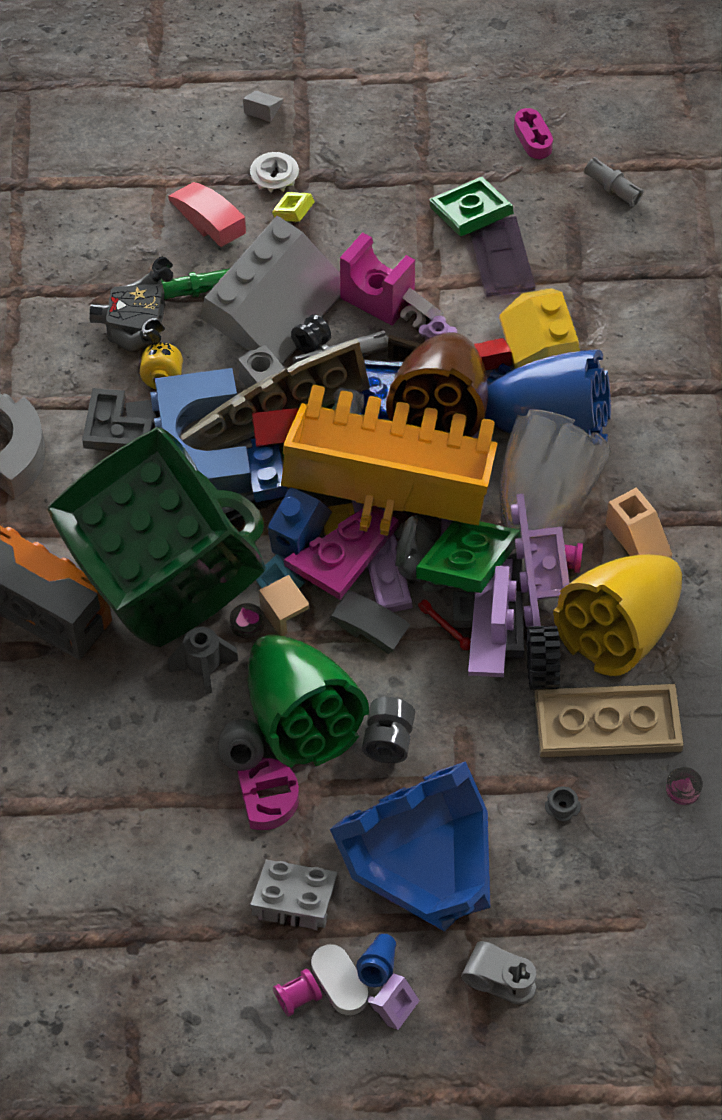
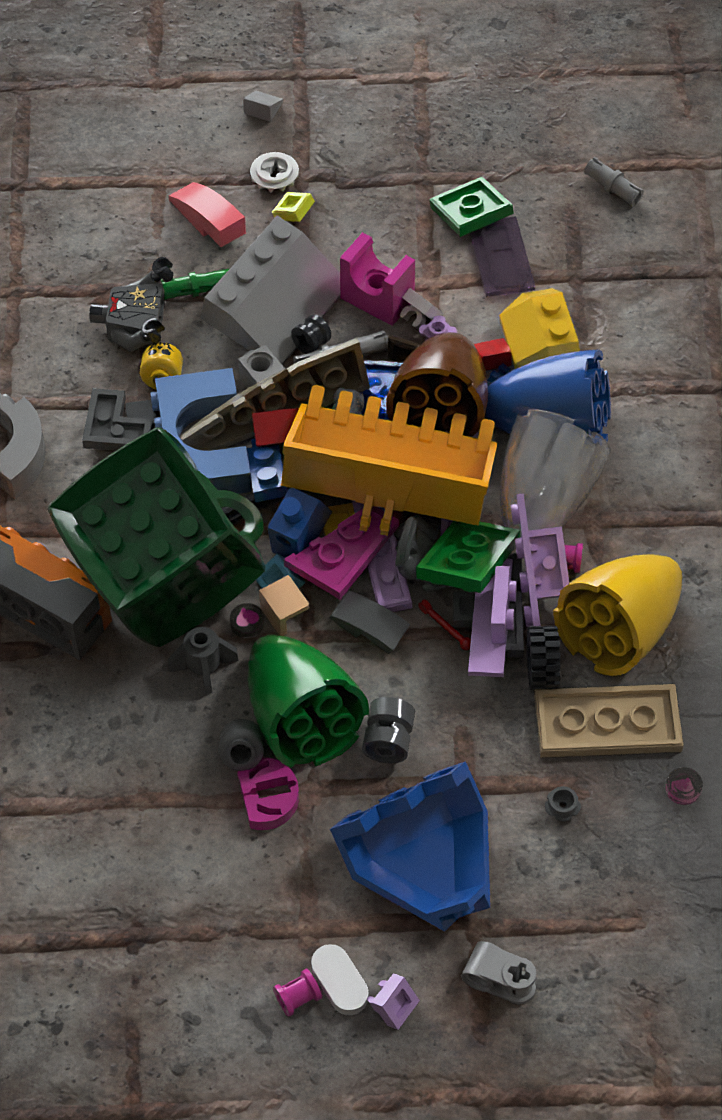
(294, 892): light grey hinge -> none
(377, 961): blue cone -> none
(539, 131): dark pink beam -> none
(637, 525): light nougat slope -> none

